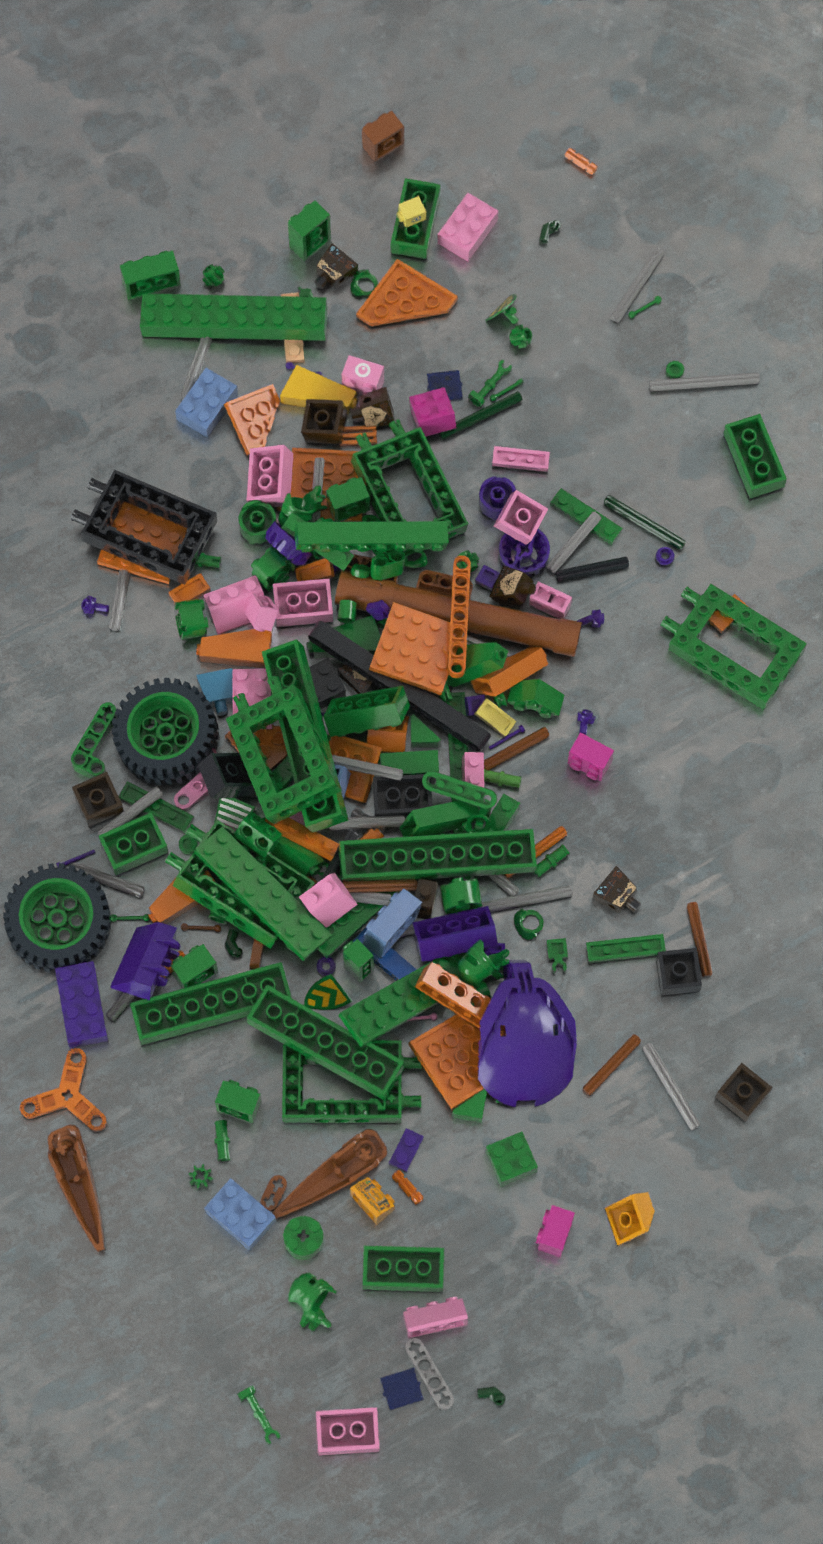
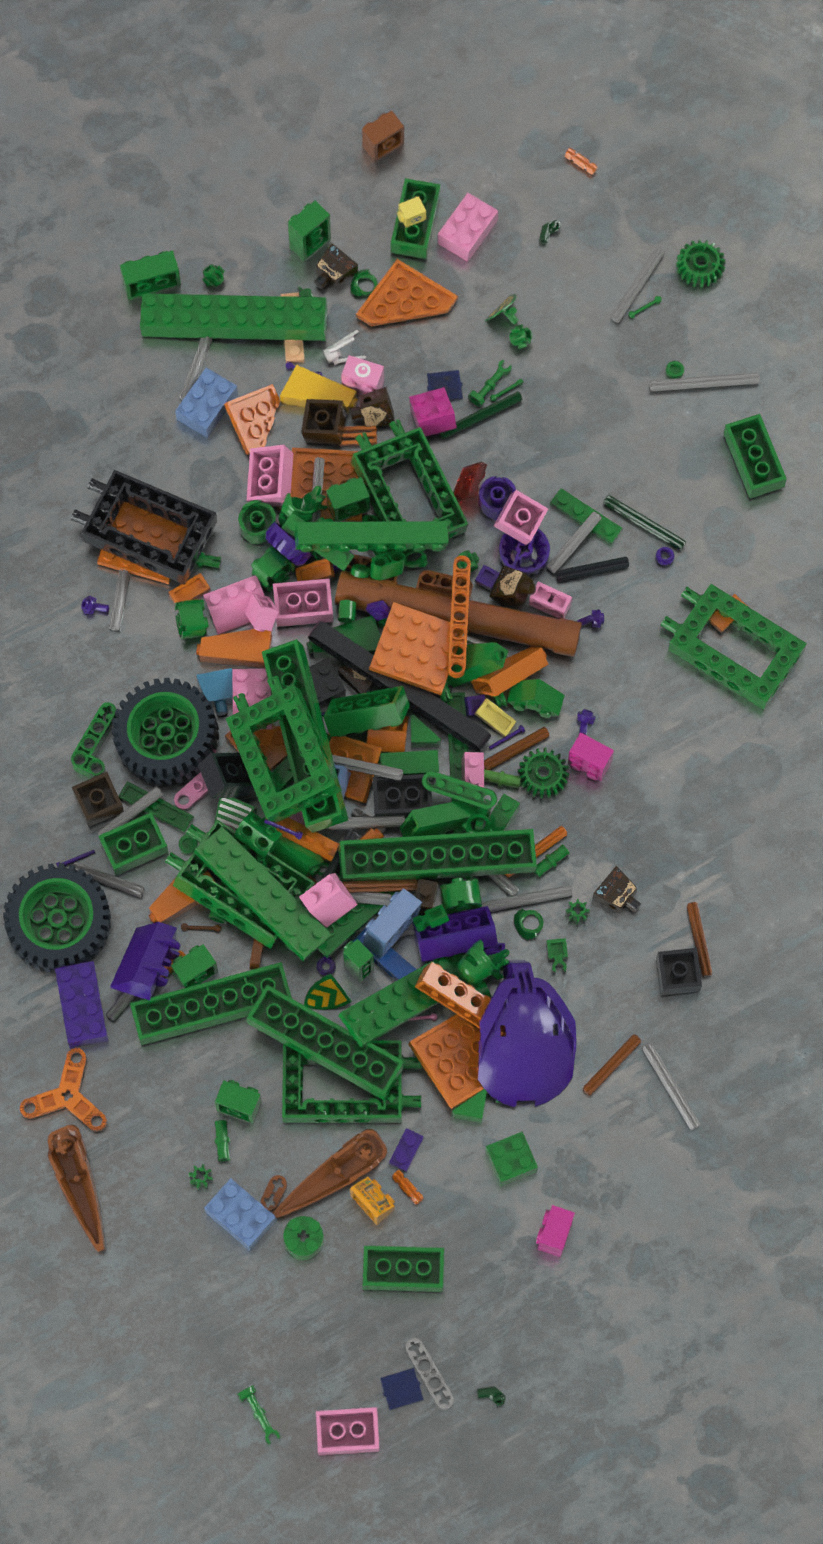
(114, 918): green hinge -> none
(230, 944): dark green arm -> none
(298, 835): none -> dark purple piece
(310, 1295): green piece -> none
(333, 353): none -> white plant
(434, 917): none -> green plate
(435, 1317): bright pink slope -> none
(469, 481): none -> clear red plate
(521, 458): bright pink plate -> none
(543, 784): none -> green gear
(577, 905): none -> green gear
(625, 948): green plate -> none
(630, 1217): light orange slope -> none
(696, 273): none -> green gear
(743, 1092): dark brown brick -> none

